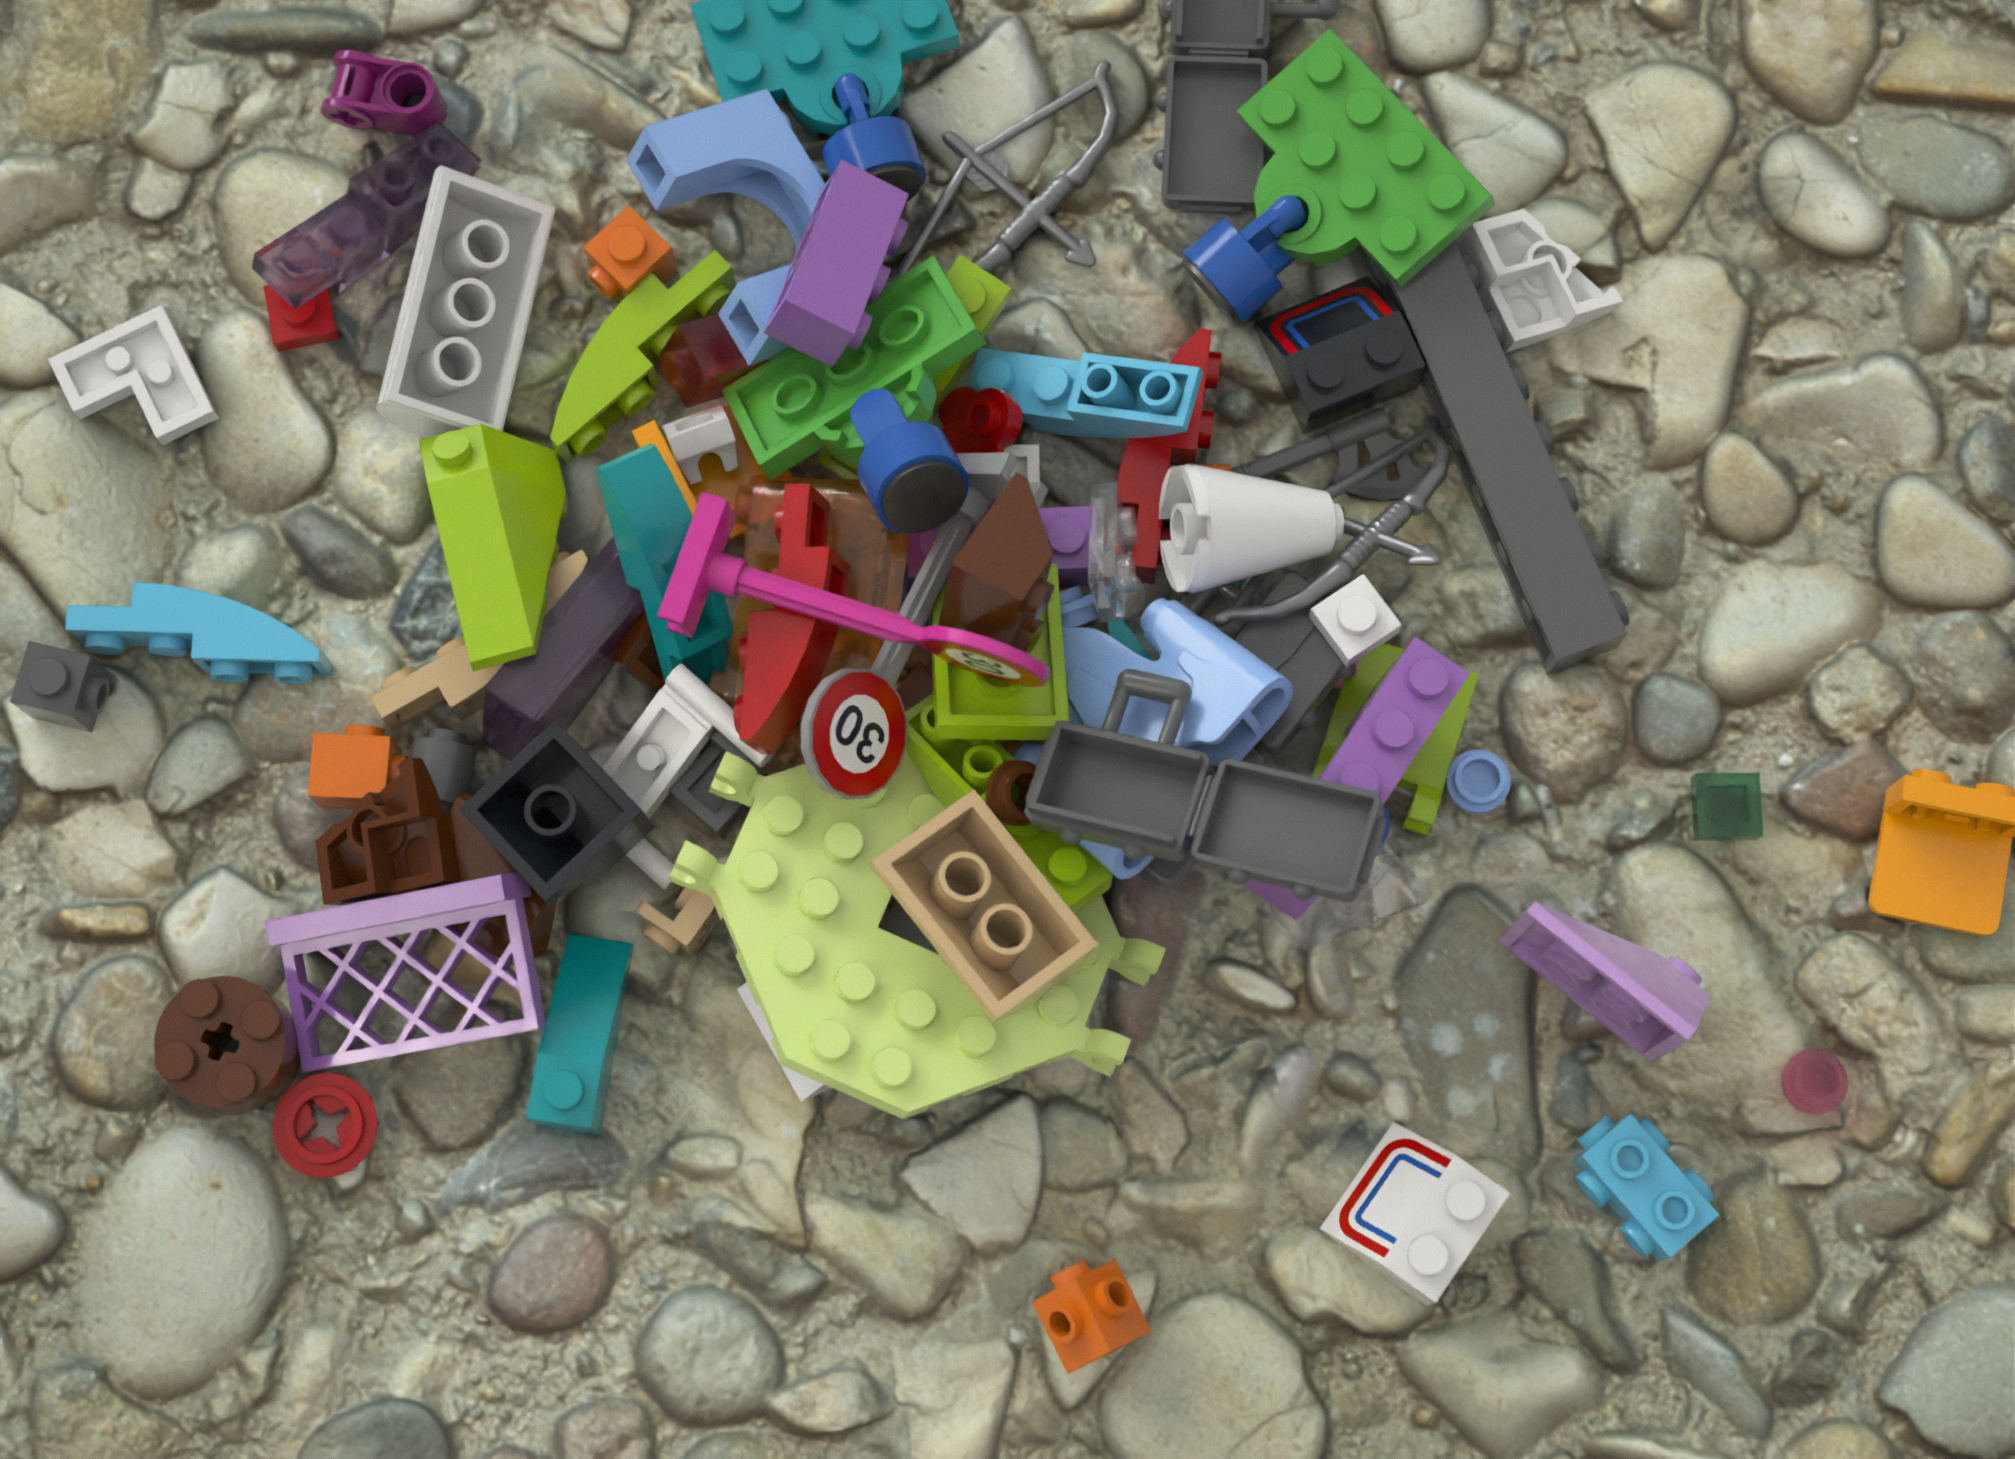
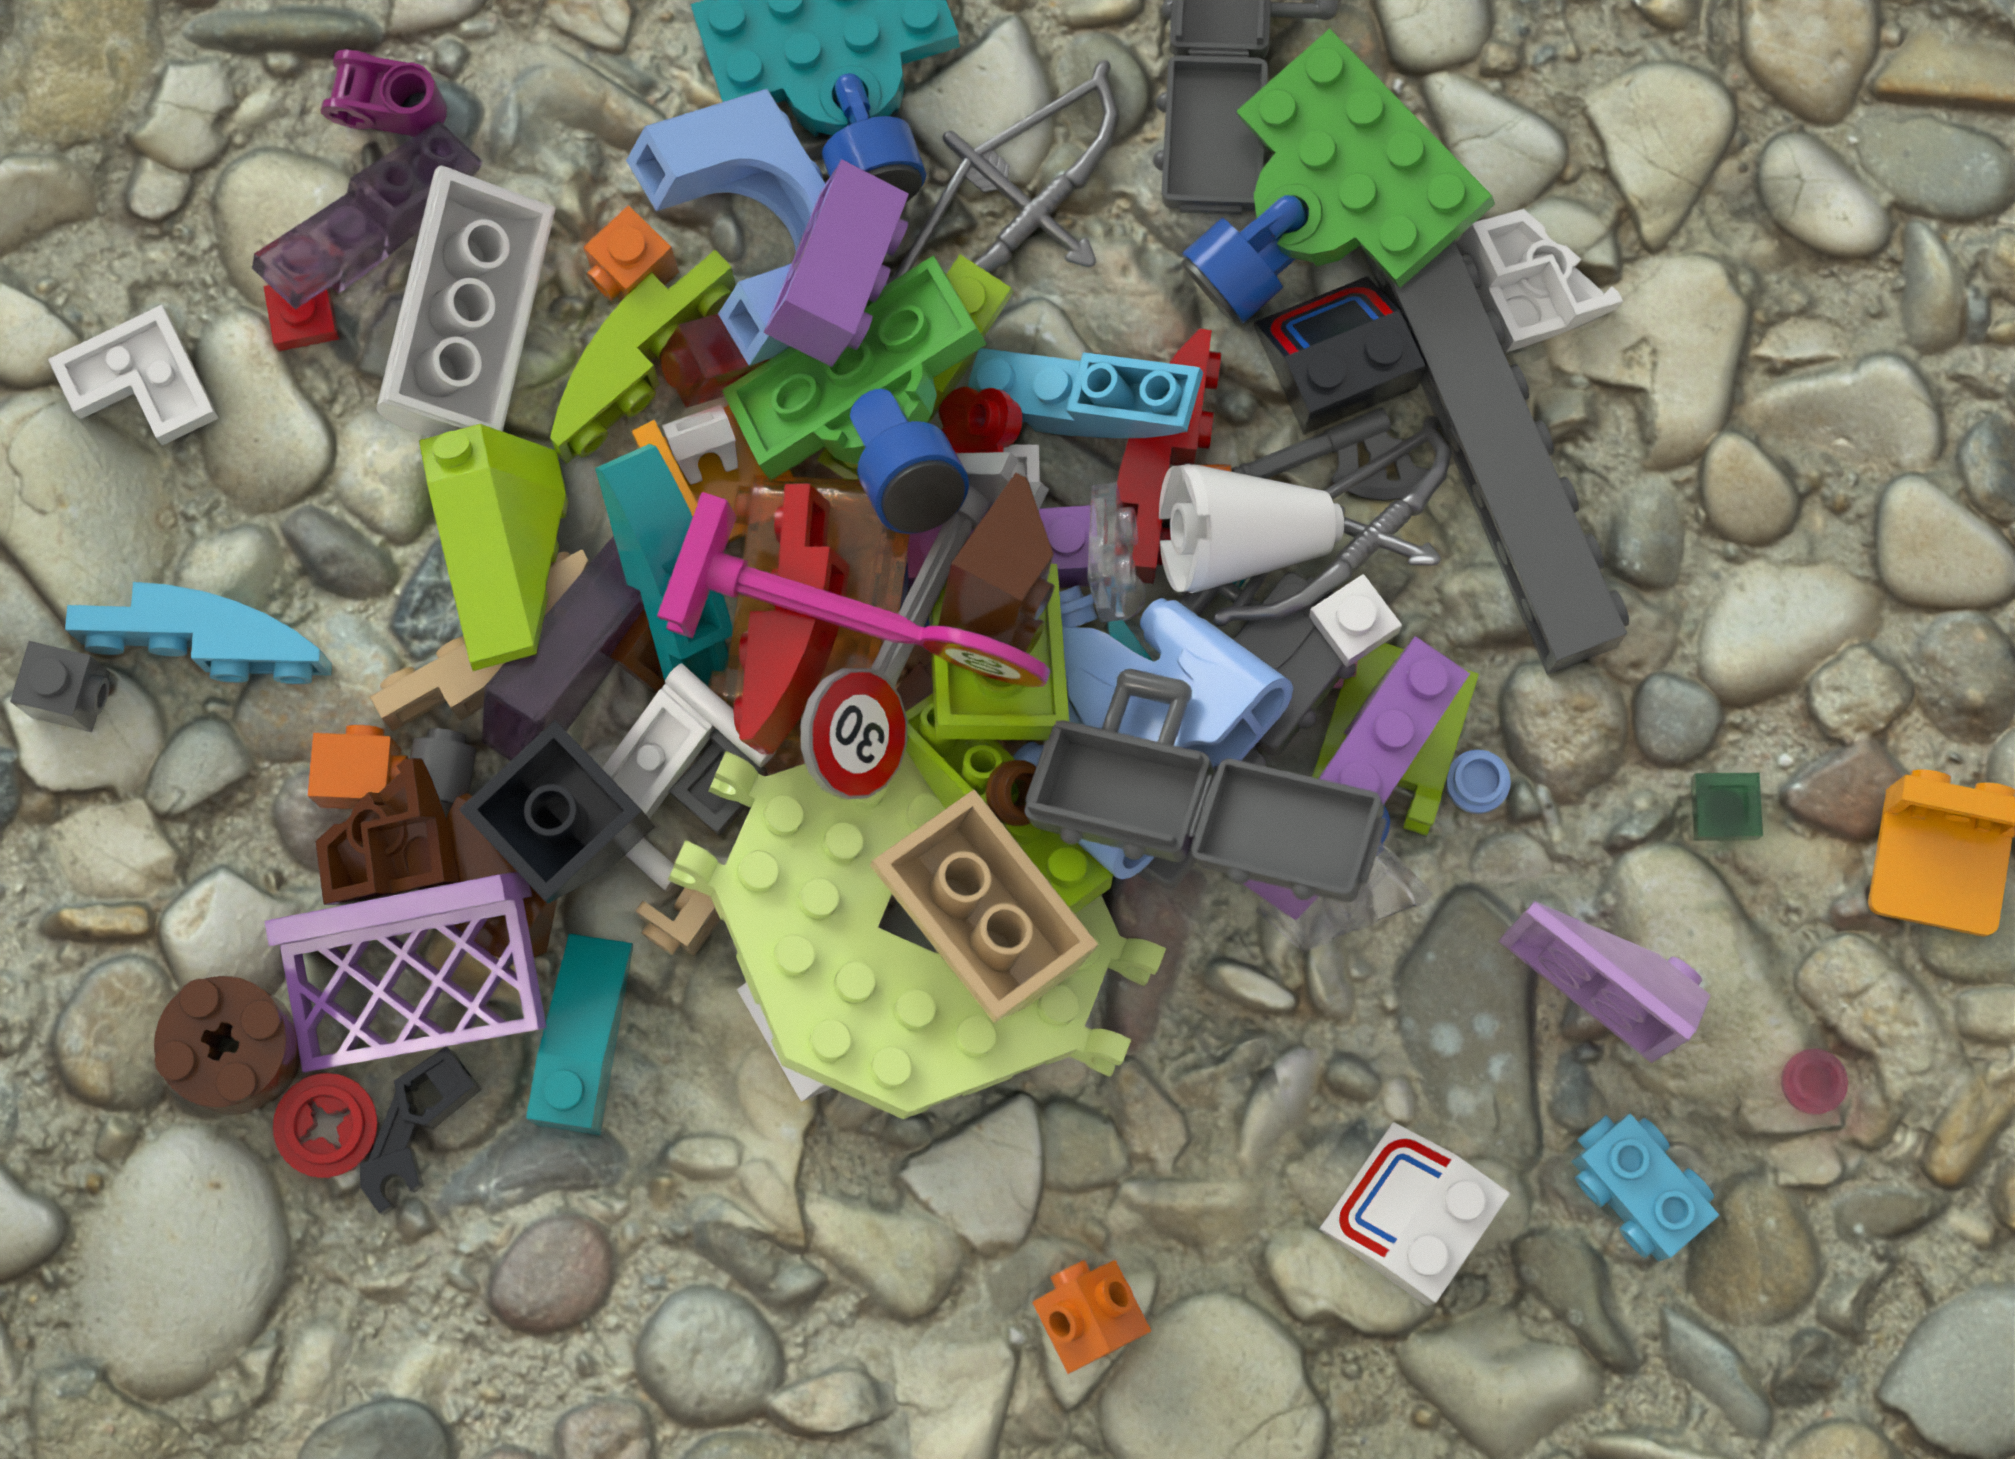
(393, 1151): none -> black piece

